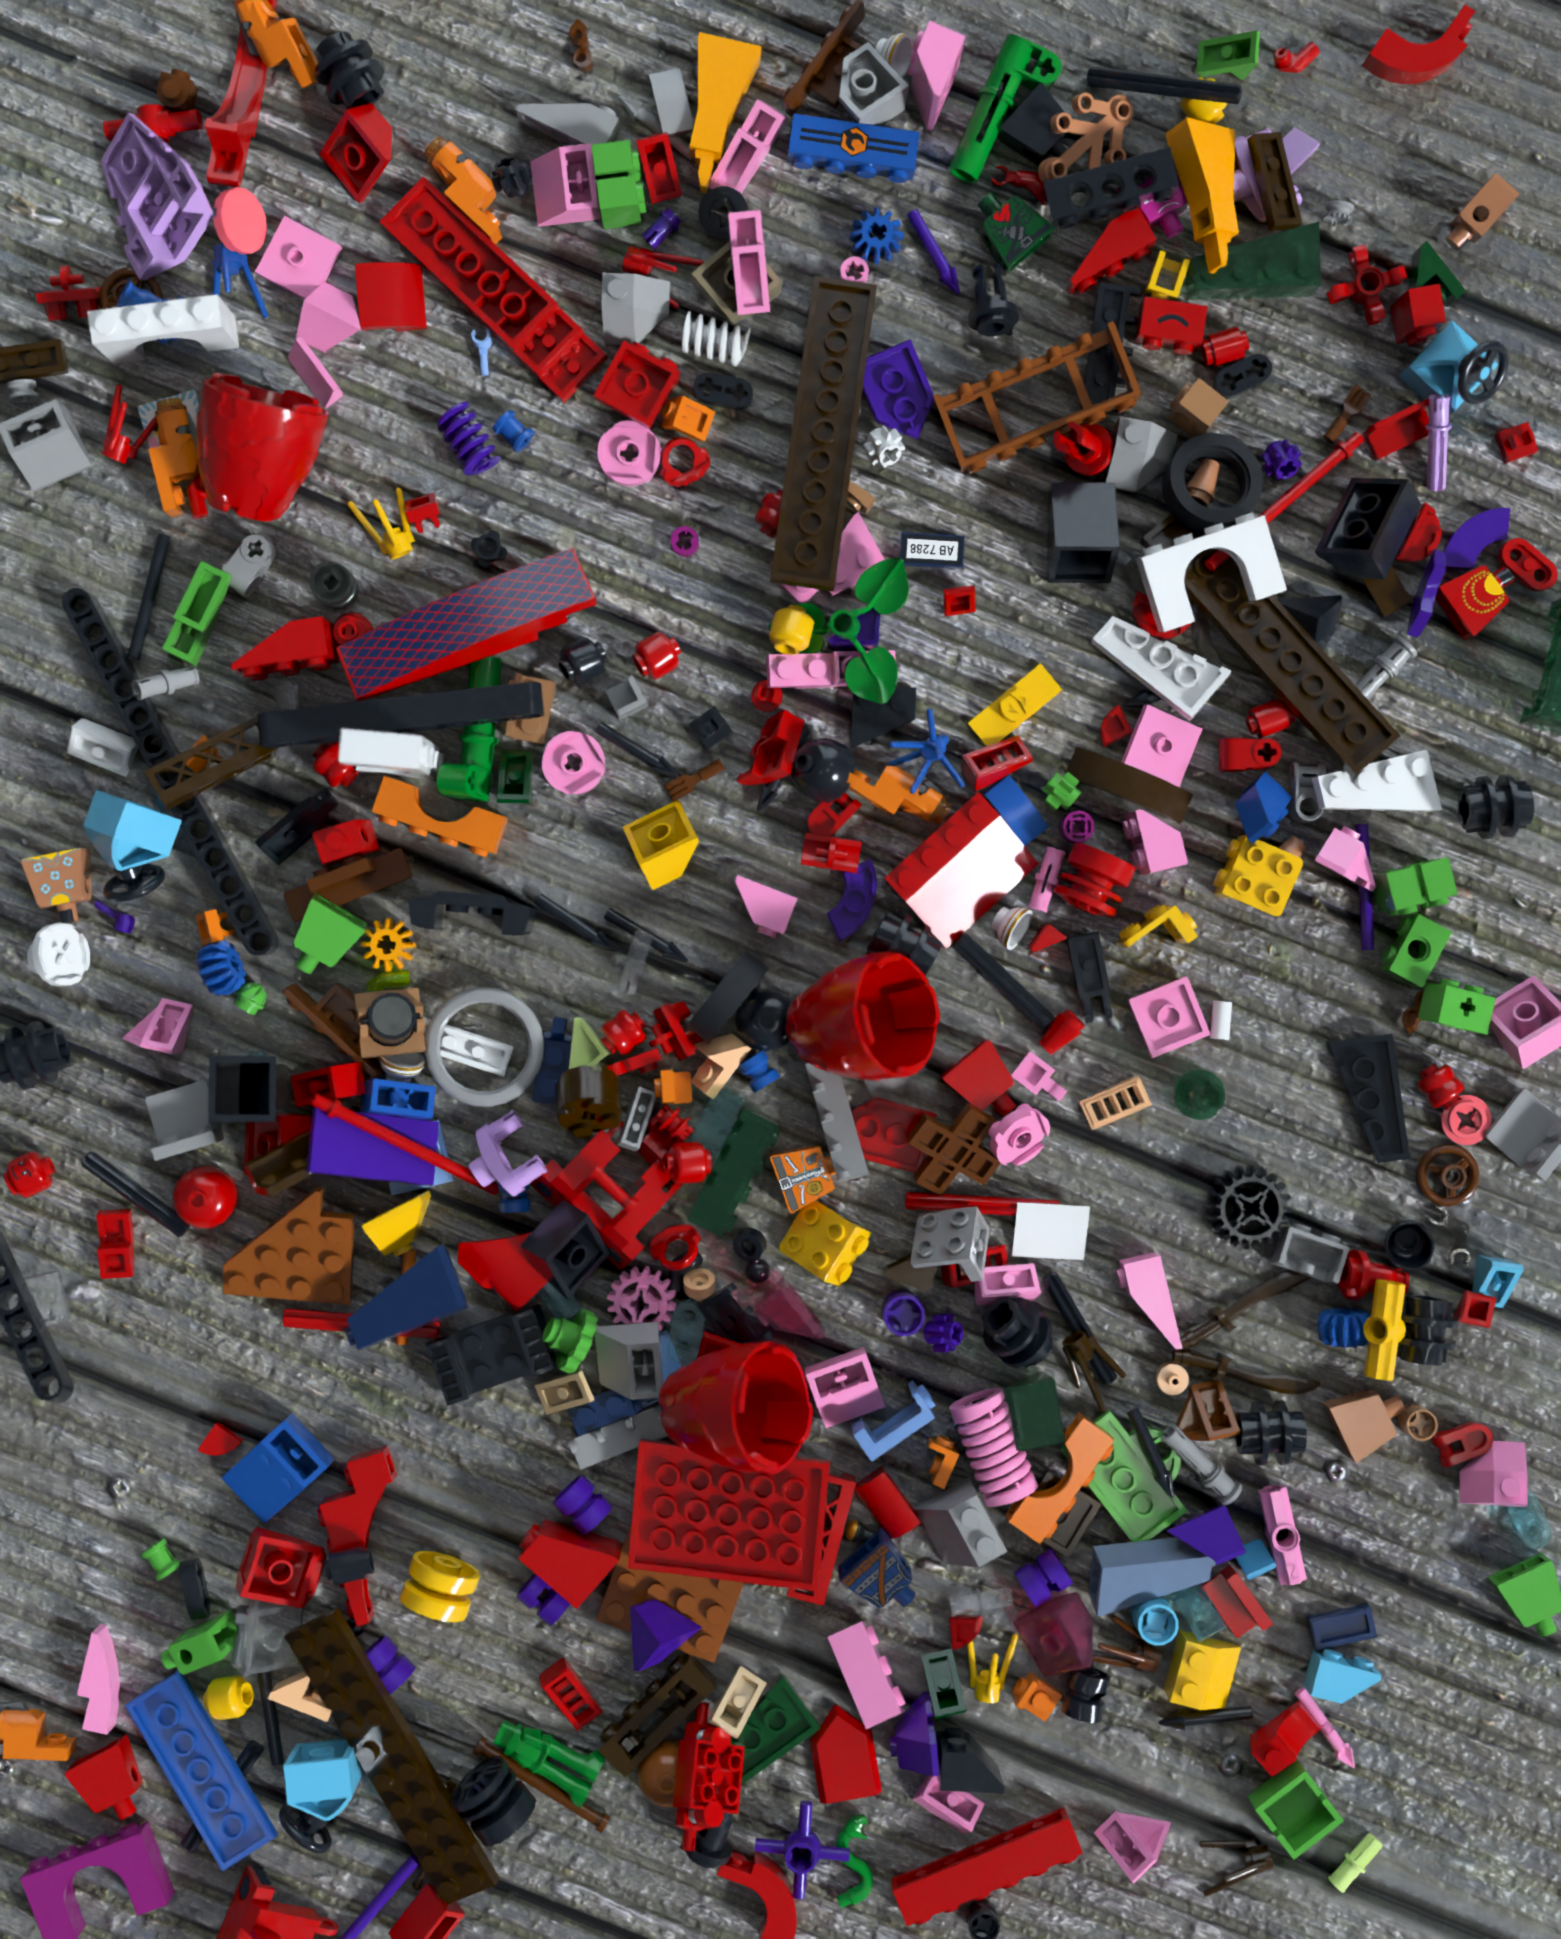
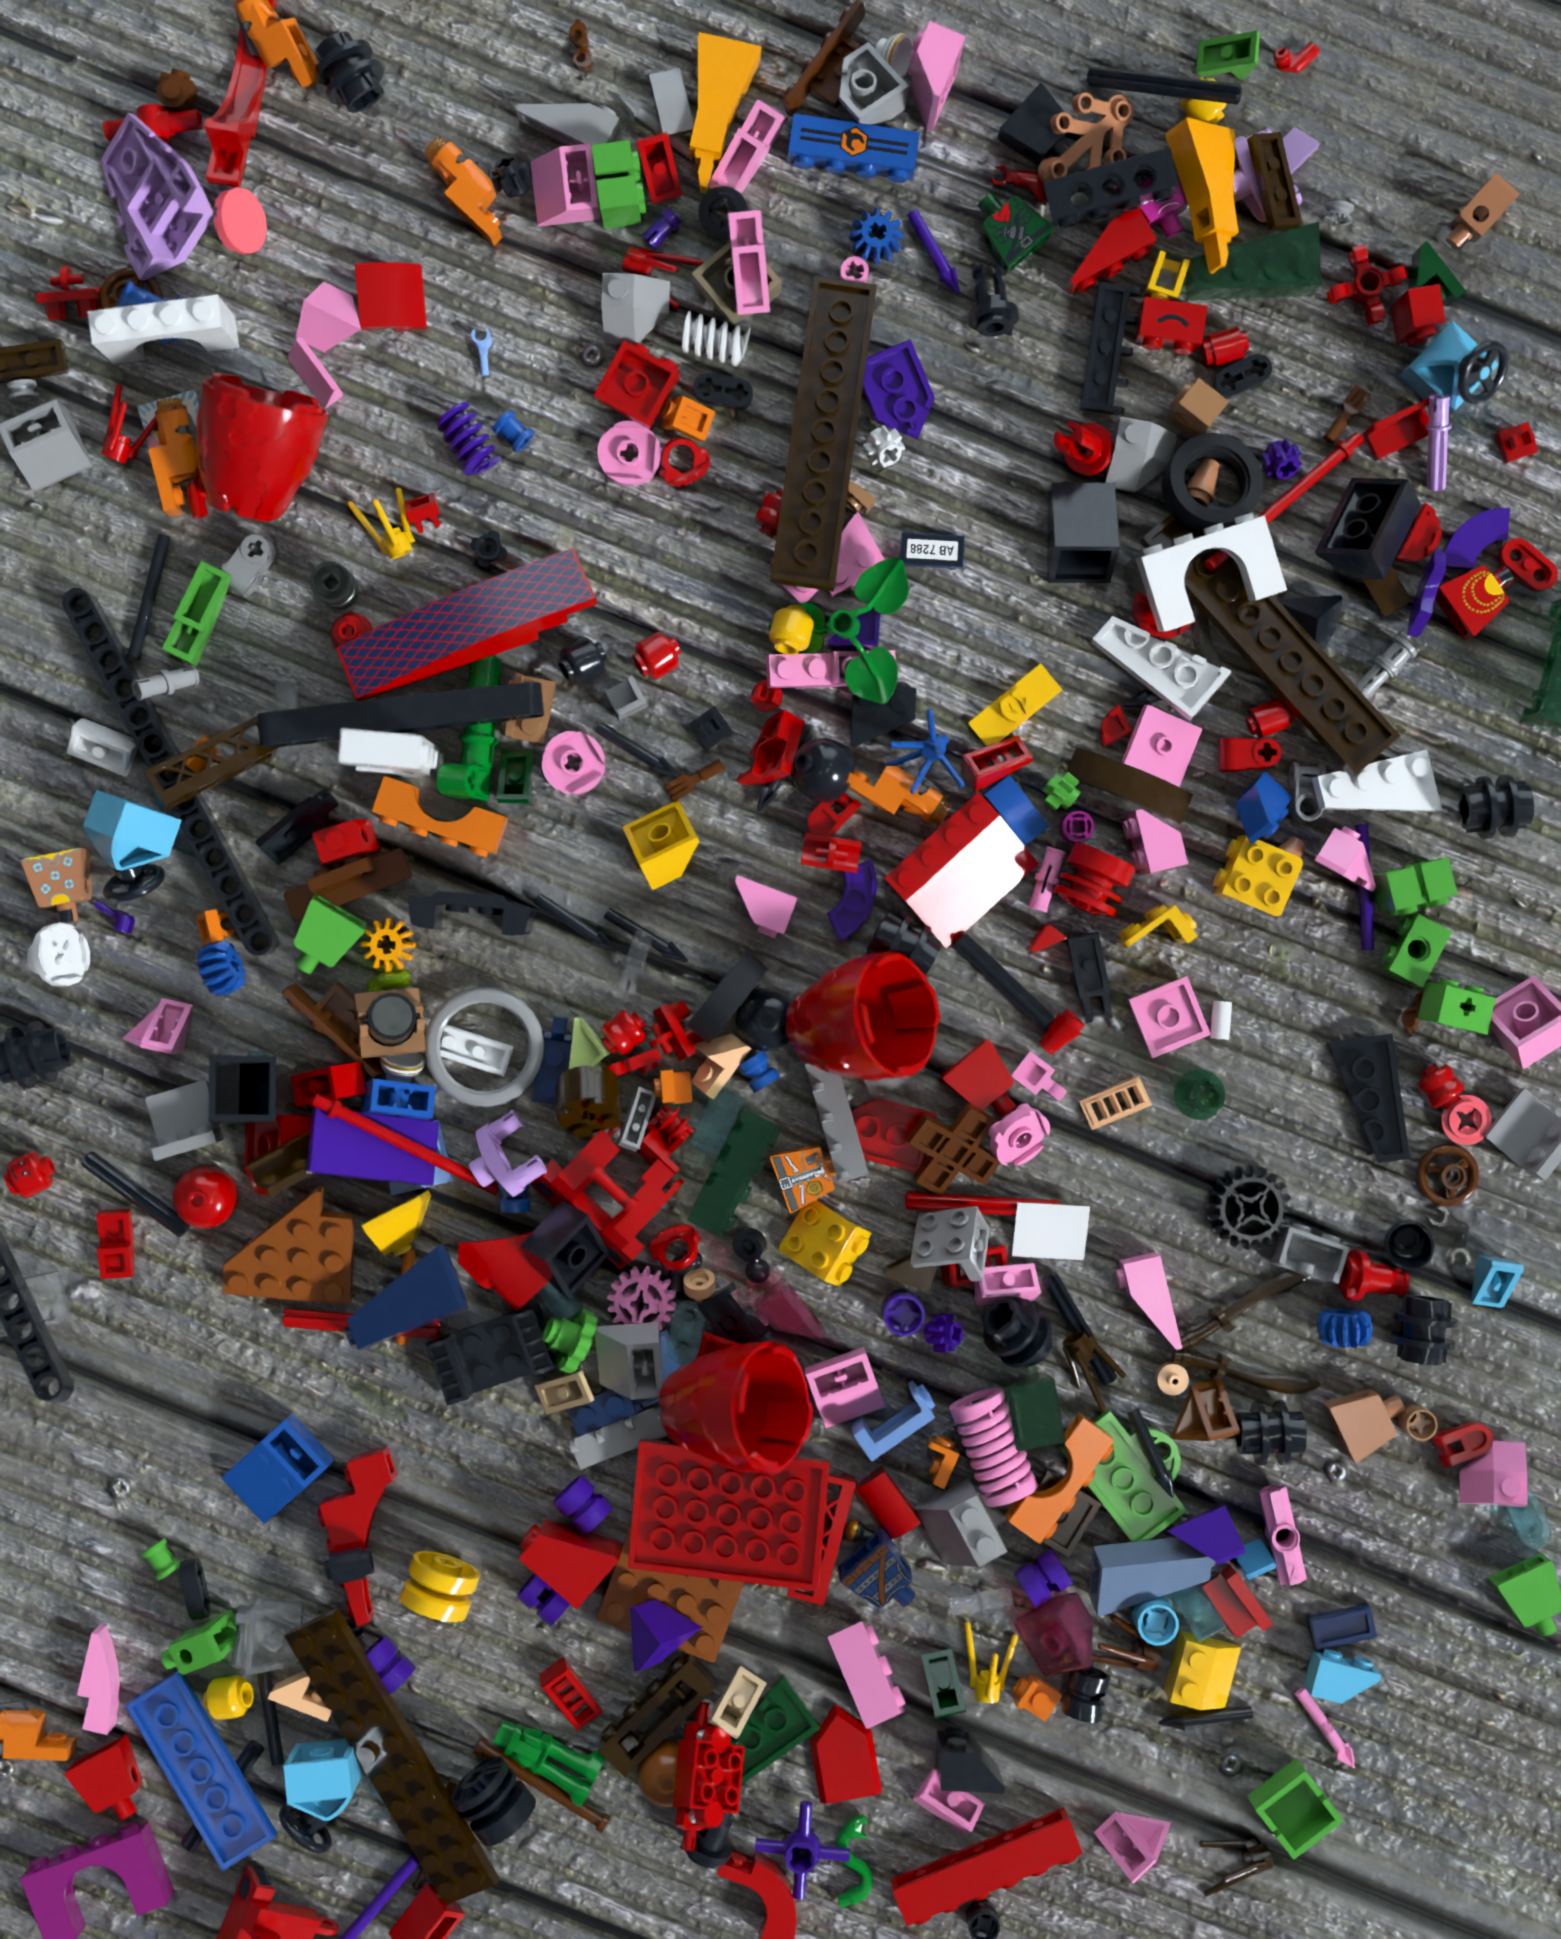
(219, 1441): red tile -> none
(228, 264): blue plant -> none
(250, 998): bright green plate -> none
(280, 1569): red slope -> none
(291, 648): red slope -> none
(298, 258): bright pink plate -> none
(328, 765): red piece -> none
(359, 149): red slope -> none
(494, 289): red slope -> none
(675, 541): magenta bush -> none
(687, 1162): red head -> none
(916, 1738): dark purple slope -> none
(959, 600): red slope -> none
(964, 1629): red tile -> none
(1010, 70): green piece -> none
(1011, 925): white piece -> none
(1025, 369): dark orange window -> none
(1210, 1473): light grey pin -> none
(1283, 1737): red arch -> none
(1355, 1862): yellowish green axle -> none
(1383, 1347): yellow piece -> none
(1414, 63): red arch -> none
(1475, 1309): red slope -> none

